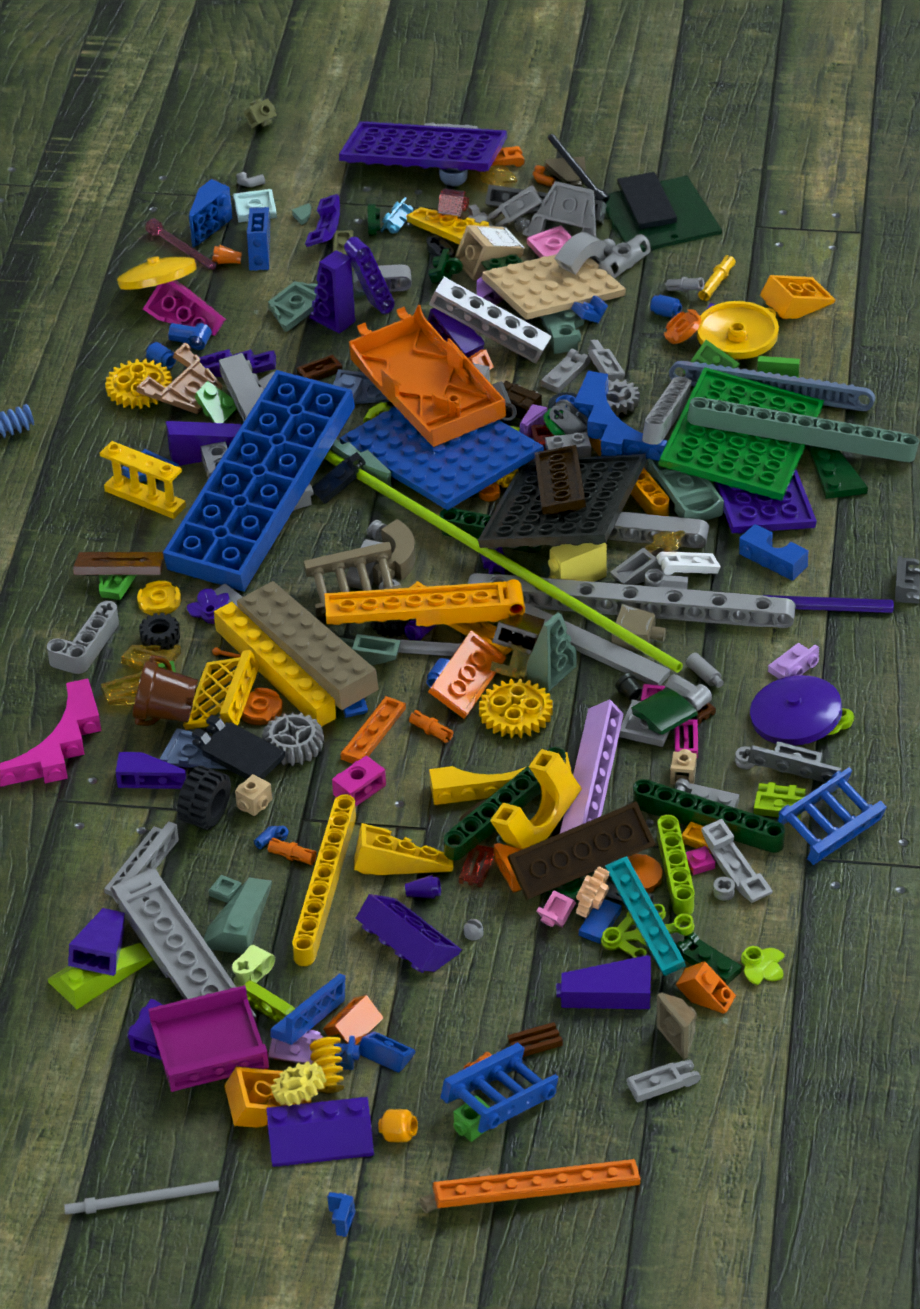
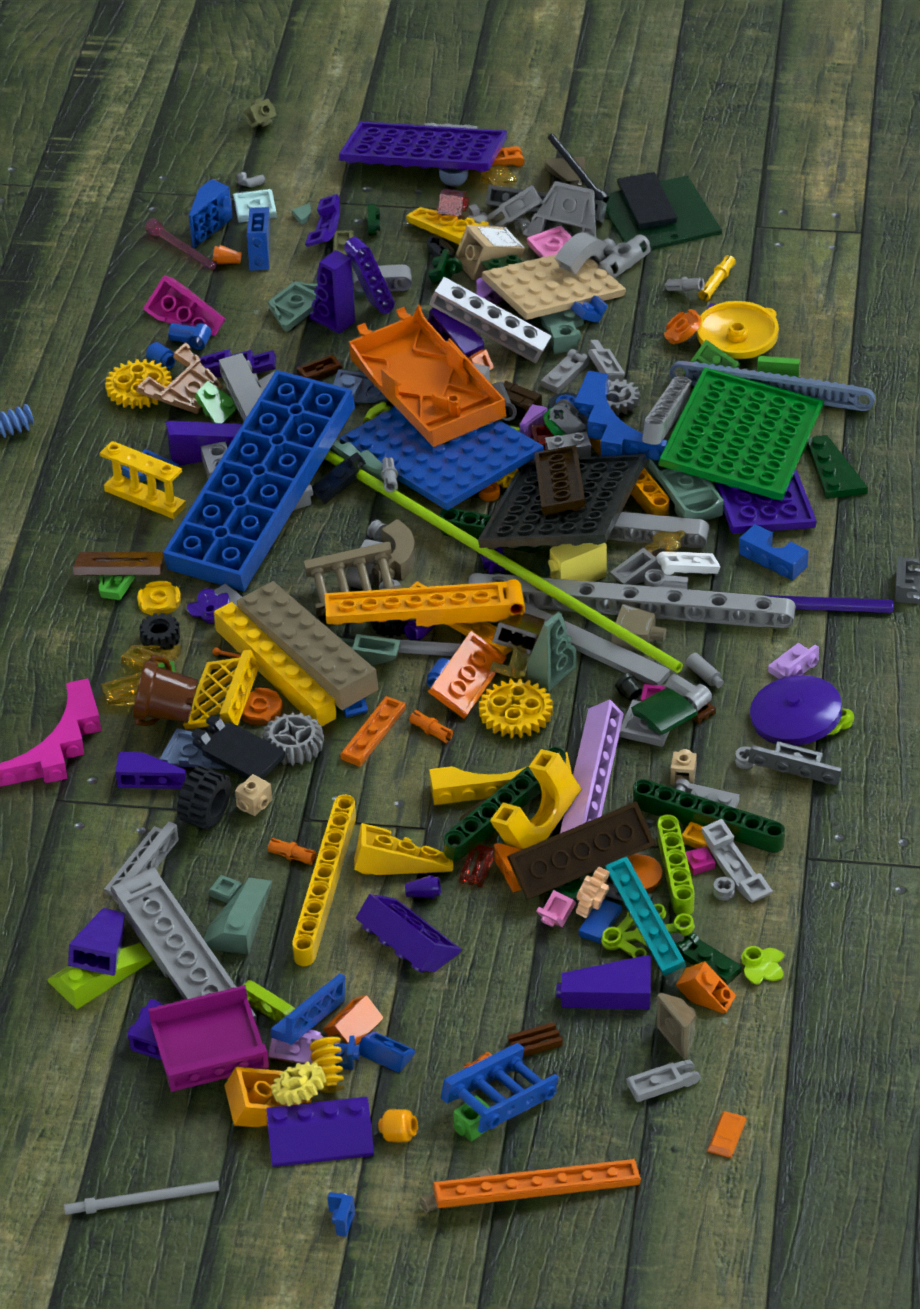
(82, 651): light grey beam -> none
(156, 272): yellow dish -> none
(252, 965): yellowish green piece -> none
(277, 832): blue arm -> none
(360, 780): dark pink brick -> none
(389, 474): none -> light grey axle
(397, 218): medium azure hinge -> none
(473, 929): light grey hinge -> none
(541, 178): orange arm -> none
(665, 306): blue brick -> none
(686, 737): dark pink tile -> none
(727, 1134): none -> orange tile
(773, 797): lime plate -> none
(795, 296): light orange slope -> none
(803, 429): sand green beam -> none
(836, 836): blue fence -> none

